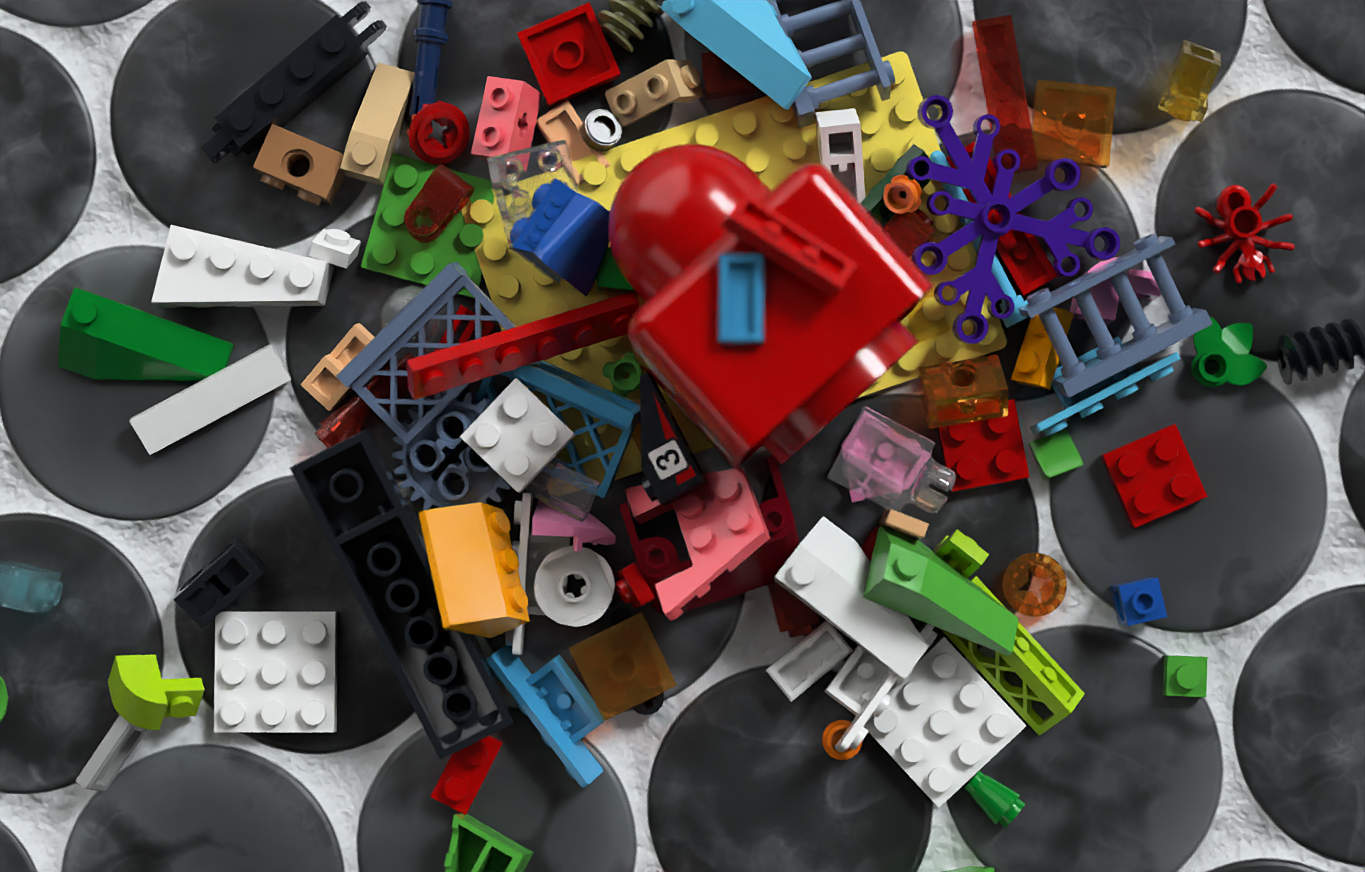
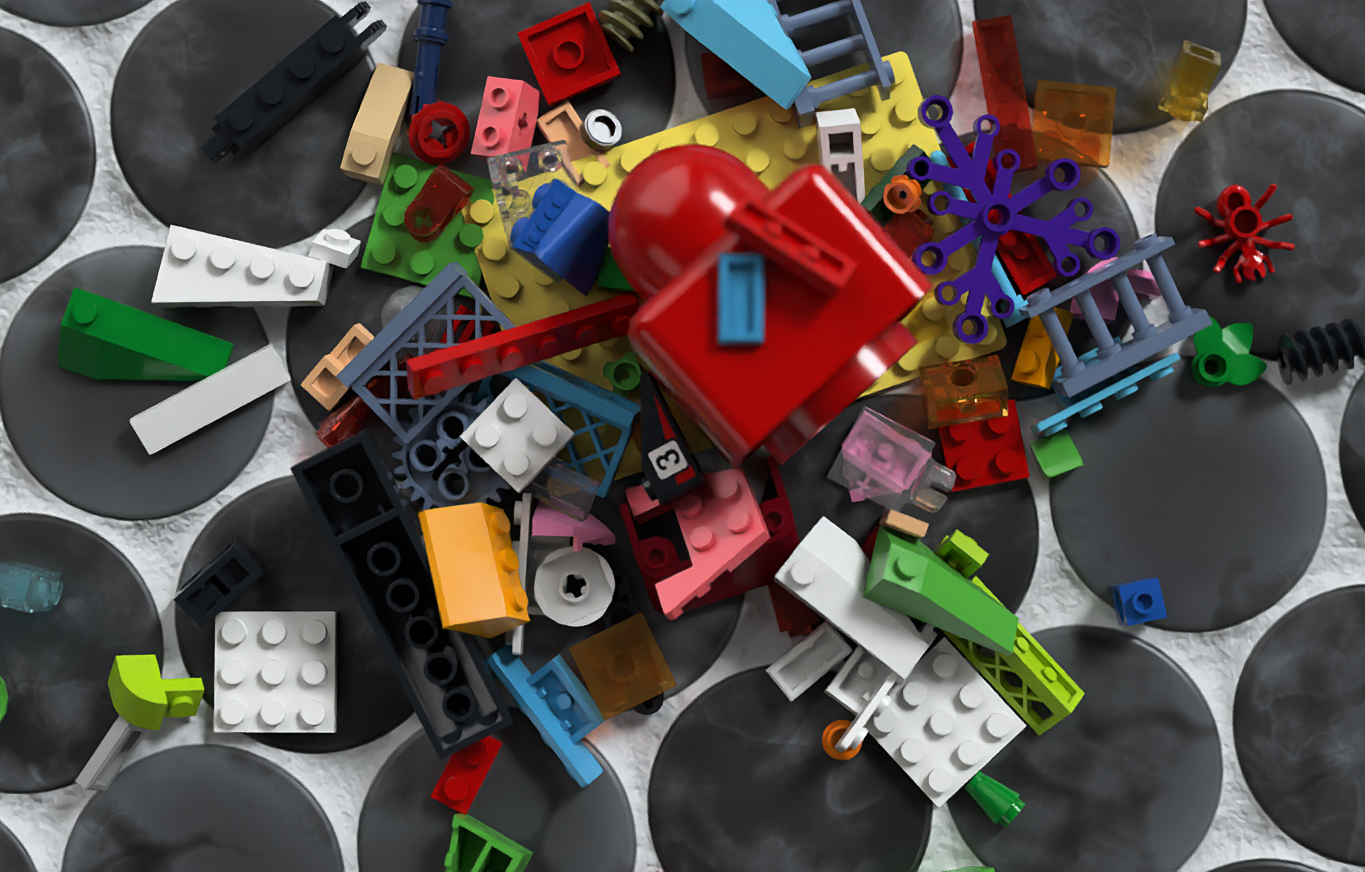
(283, 149): medium nougat brick -> none
(632, 586): red plate -> none
(653, 89): tan bracket -> none
(1050, 594): clear orange gear -> none
(1153, 476): red plate -> none
(1185, 676): bright green plate -> none

